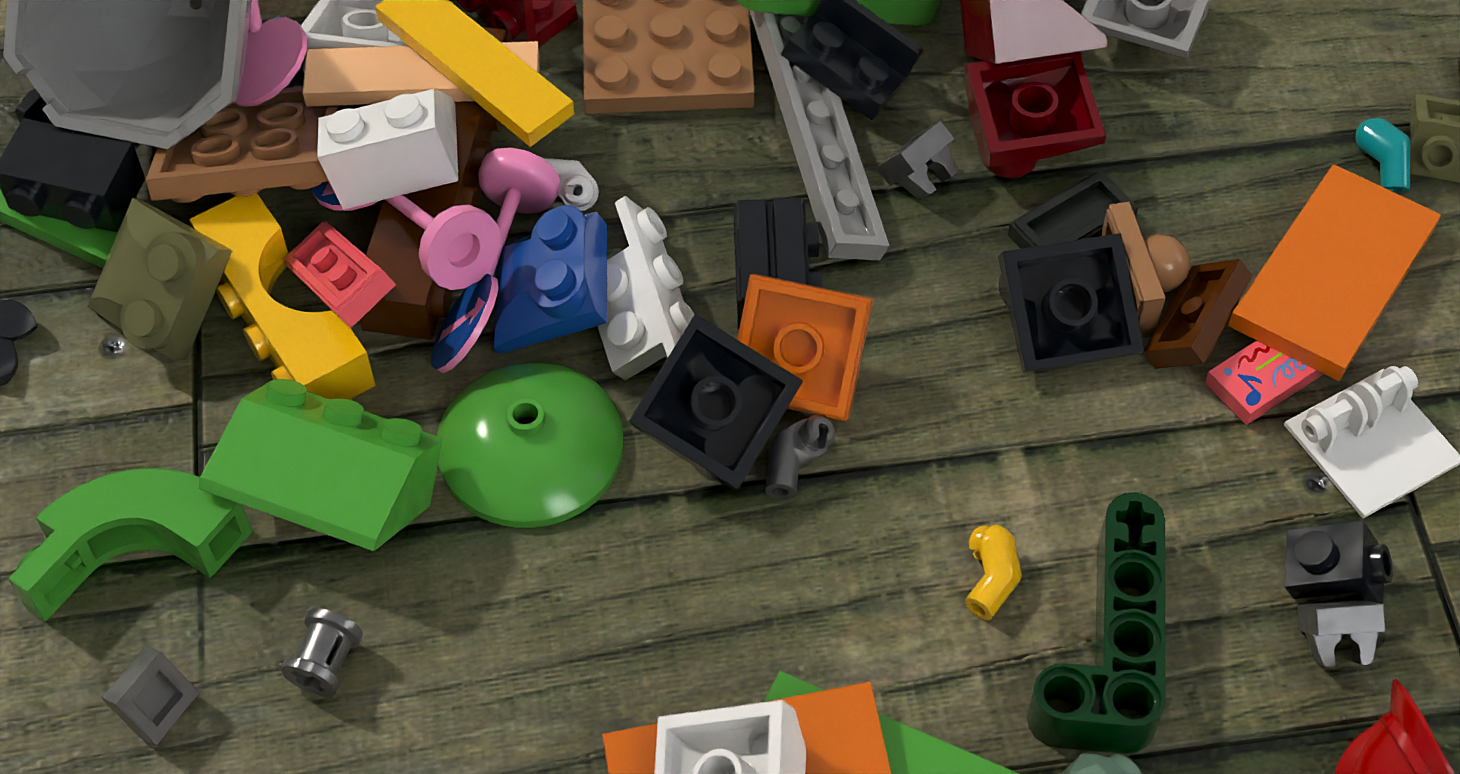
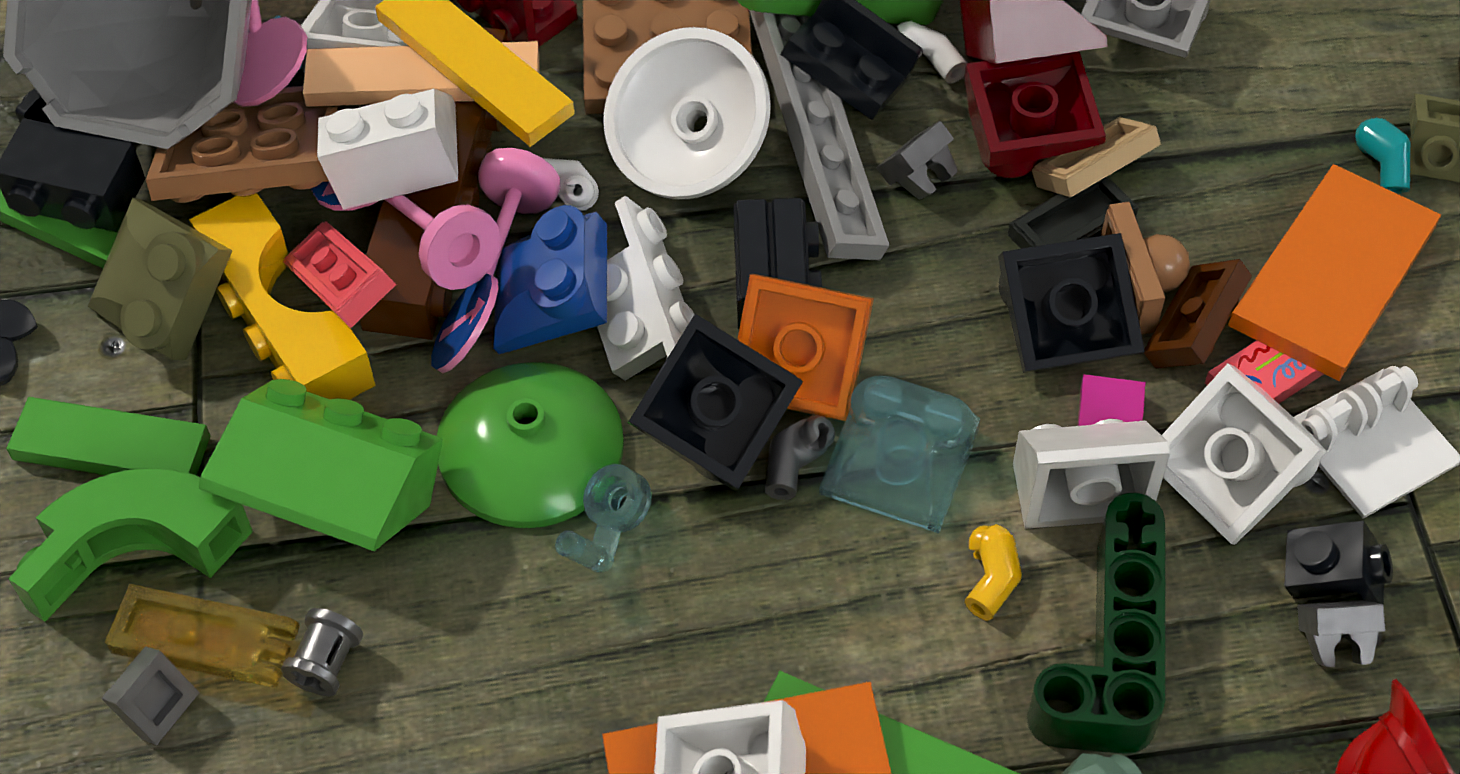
(104, 439): none -> bright green tile
(203, 635): none -> clear yellow hinge
(602, 506): none -> clear light blue plate
(662, 96): none -> white dish
(901, 451): none -> clear light blue slope
(937, 50): none -> white arm
(1078, 470): none -> white slope
(1080, 169): none -> tan tile
(1110, 399): none -> dark pink tile
(1237, 453): none -> white slope

